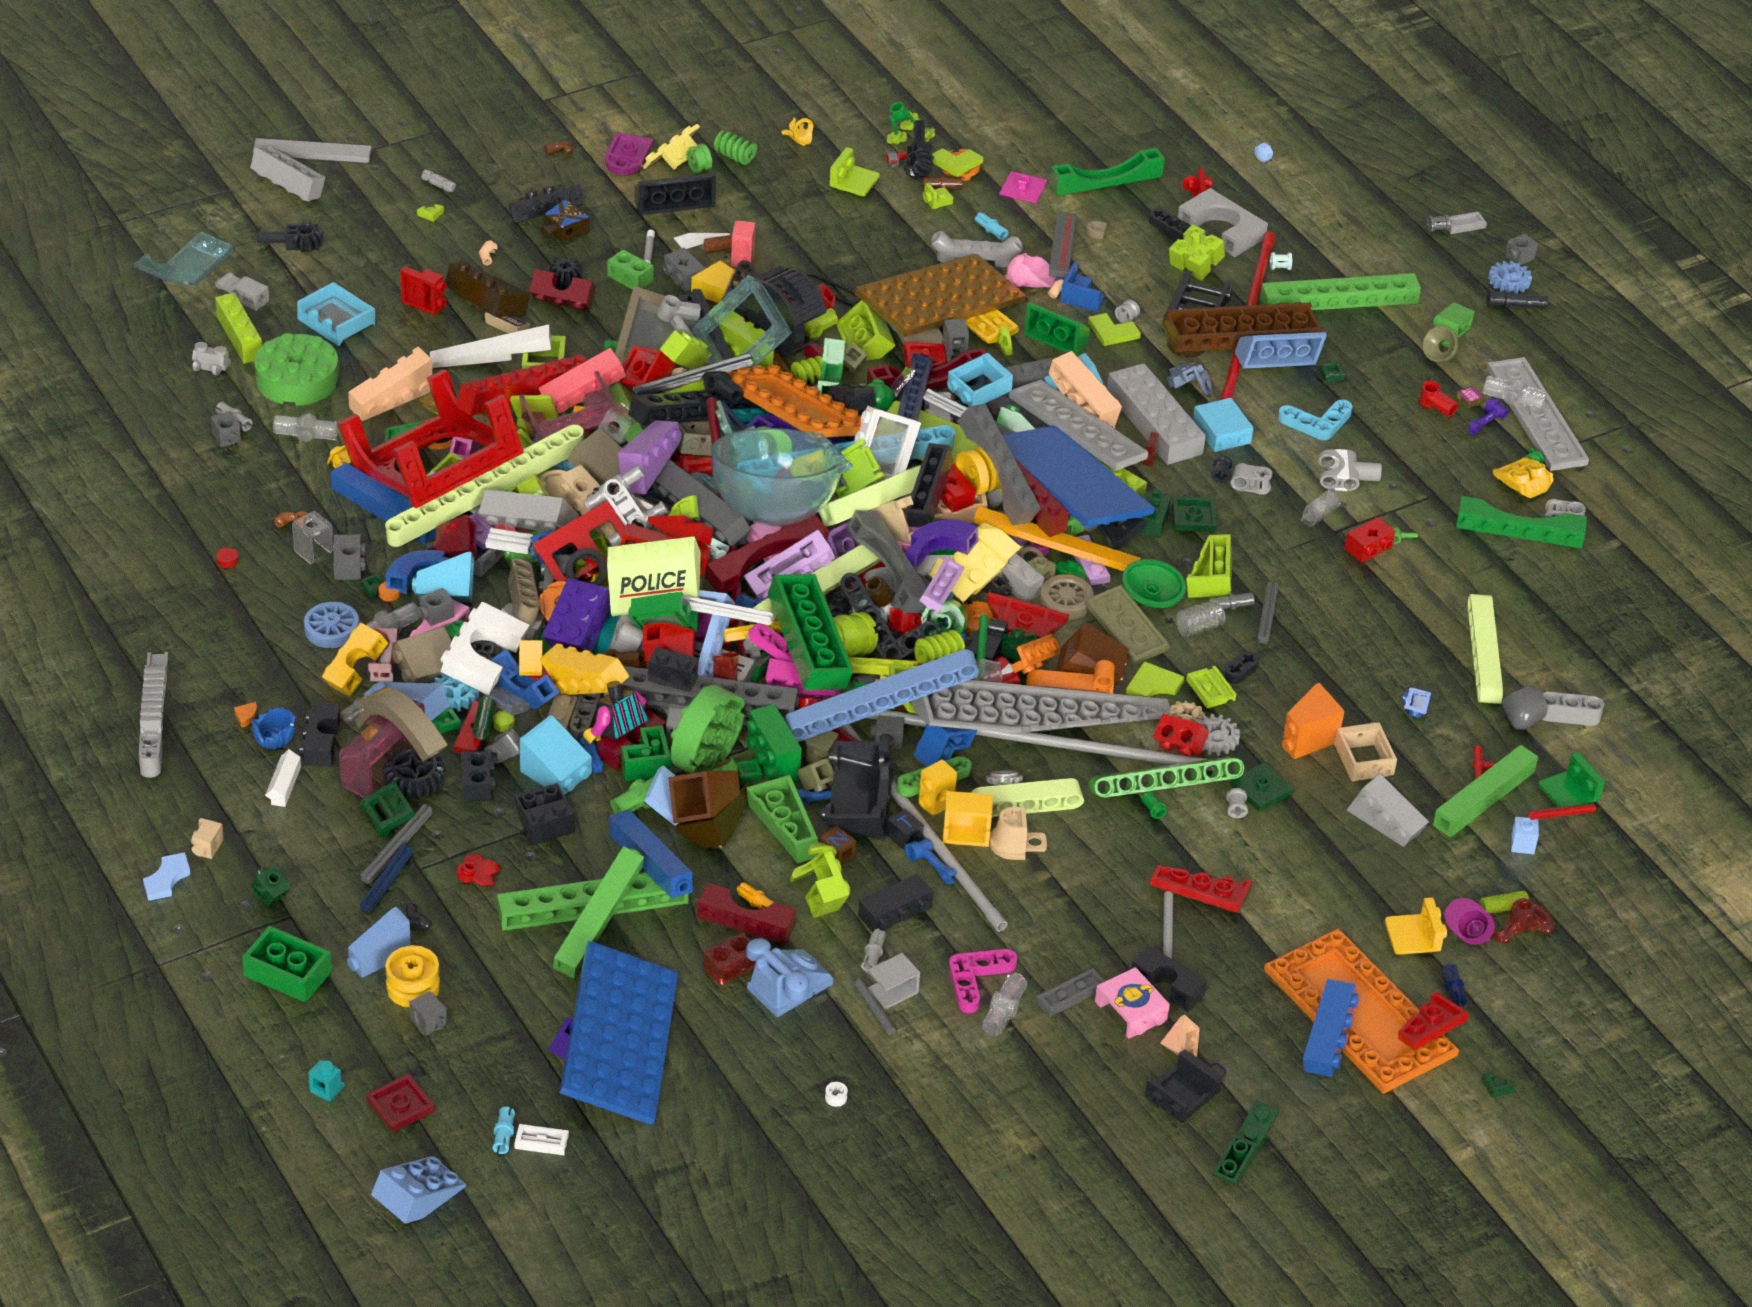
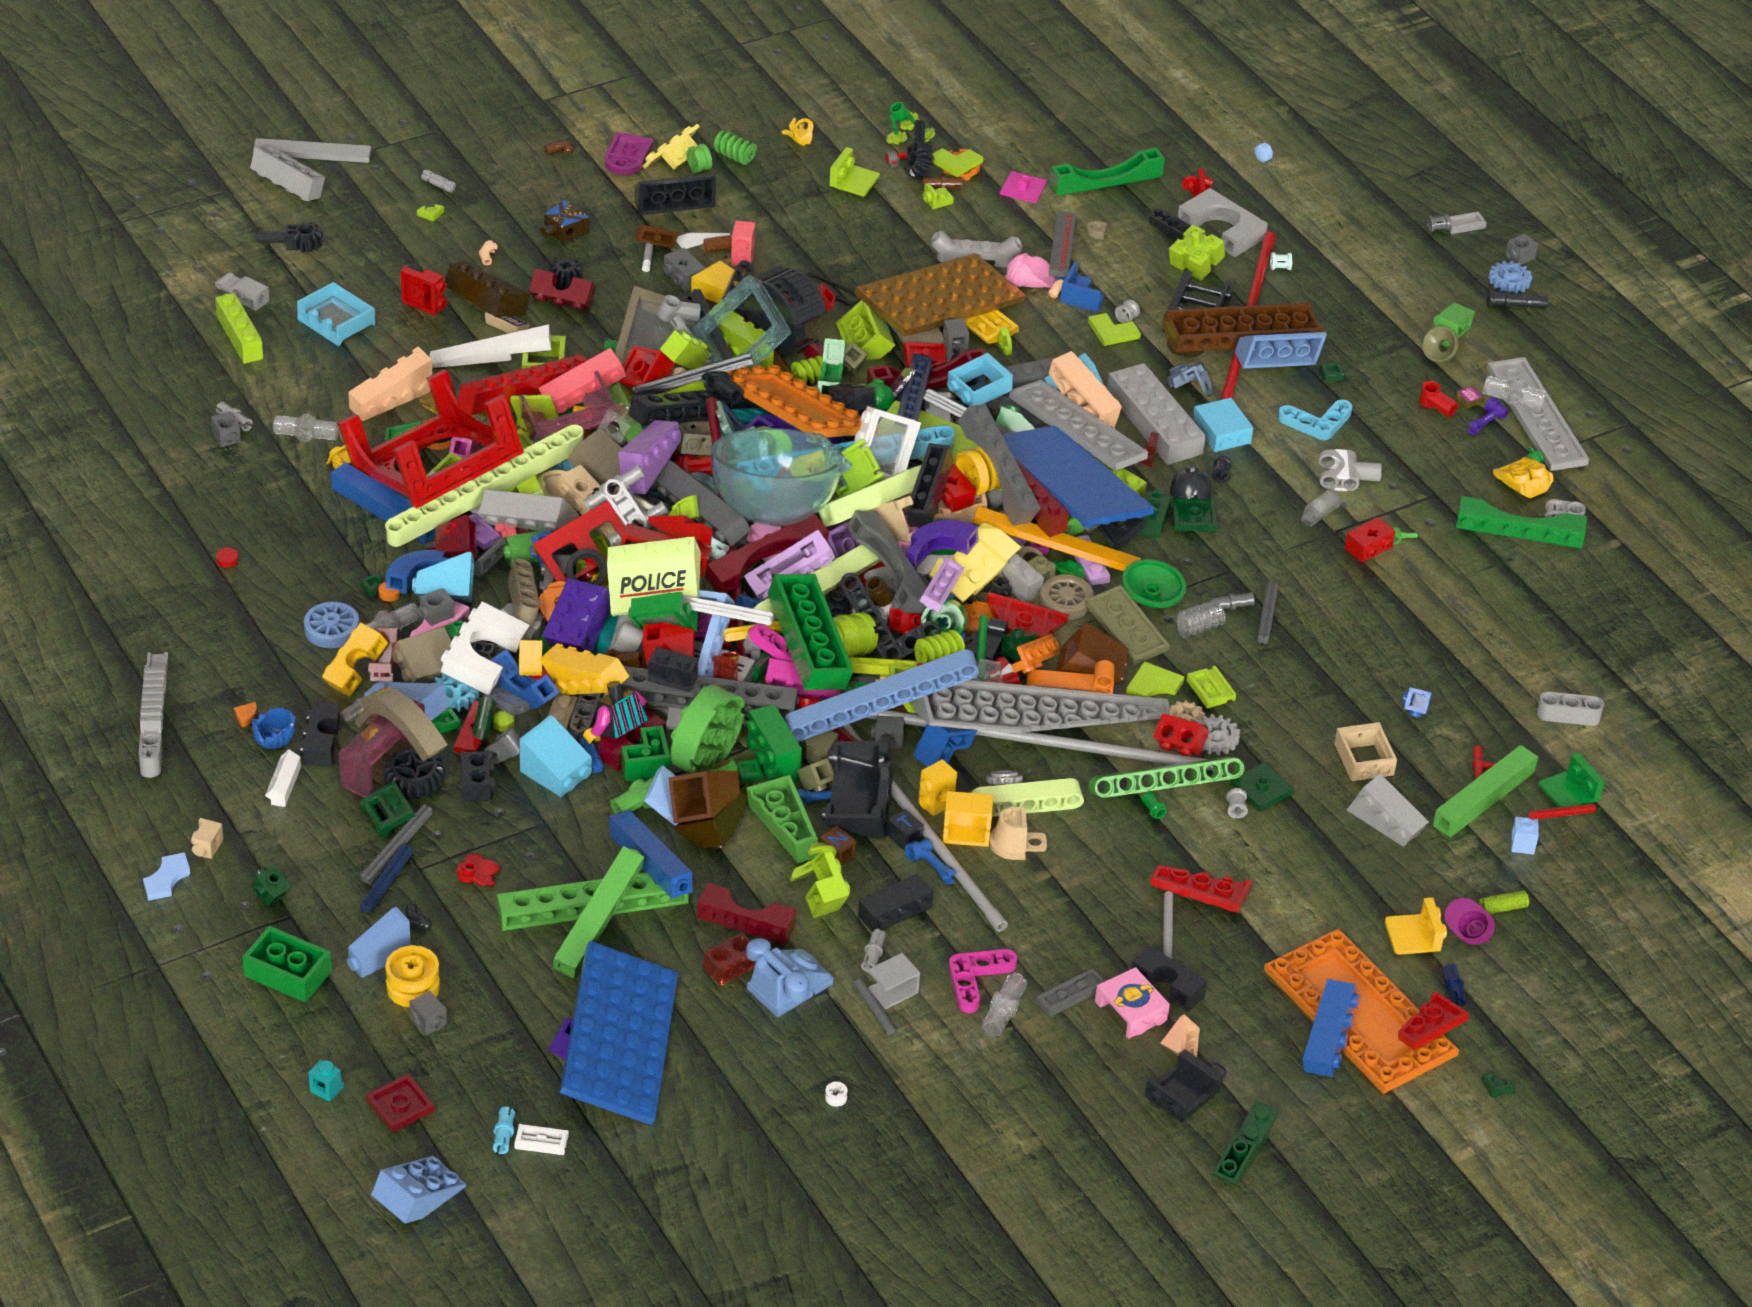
(190, 263): clear light blue windscreen -> none
(210, 358): light grey piece -> none
(286, 517): dark orange arm -> none
(296, 369): bright green brick -> none
(304, 535): clear piece -> none
(348, 558): dark grey brick -> none
(509, 541): white tile -> none
(539, 203): black bracket -> none
(545, 814): black slope -> none
(630, 270): bright green brick -> none
(656, 236): none -> reddish brown slope
(755, 897): light orange axle -> none
(815, 327): lime piece -> none
(909, 783): bright green beam -> none
(991, 226): medium azure axle -> none
(1055, 329): green slope -> none
(1191, 484): none -> black cylinder
(1213, 569): lime wedge -> none
(1245, 670): black beam -> none
(1250, 477): light grey piece -> none
(1312, 723): orange slope -> none
(1344, 292): bright green brick -> none
(1485, 649): yellowish green beam -> none
(1523, 918): clear red piece -> none
(1525, 707): dark grey piece -> none

